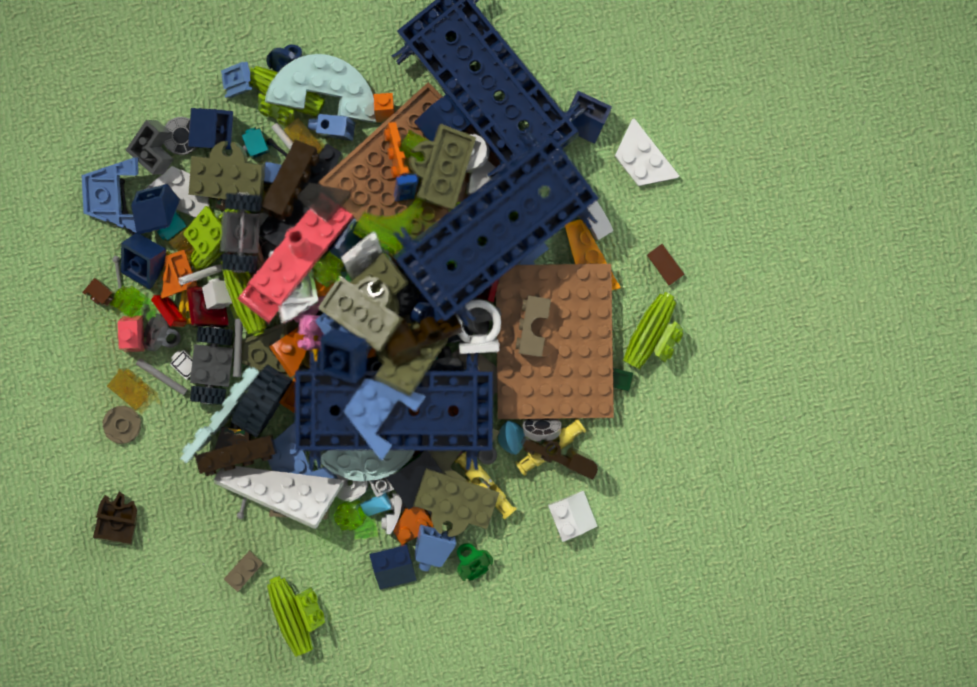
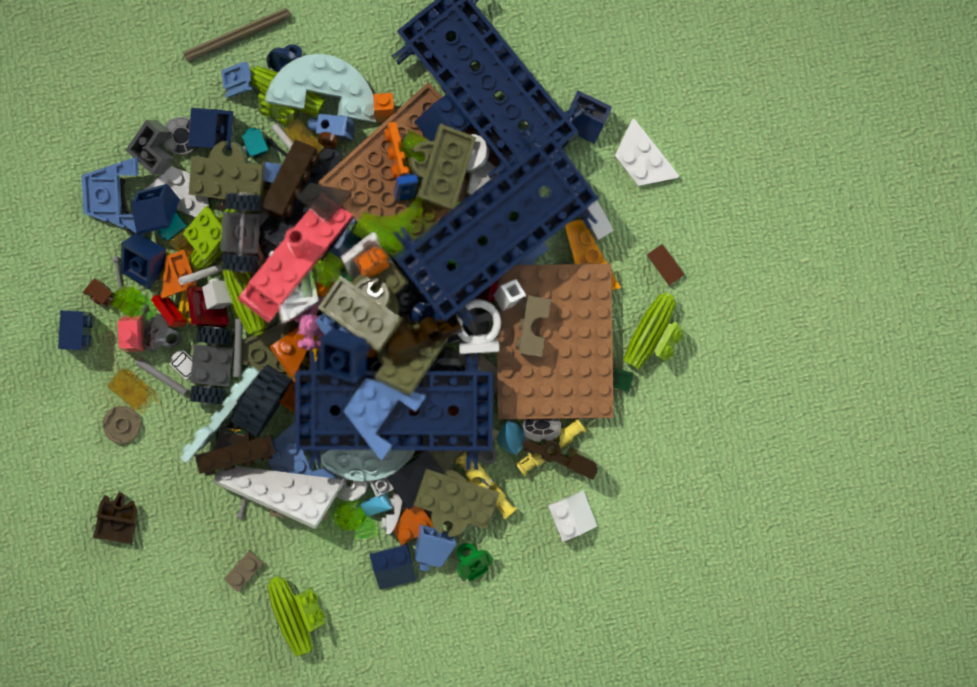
(75, 330): none -> dark blue brick
(236, 34): none -> dark tan axle
(328, 140): none -> reddish brown tile
(372, 261): none -> orange brick
(509, 295): none -> white brick

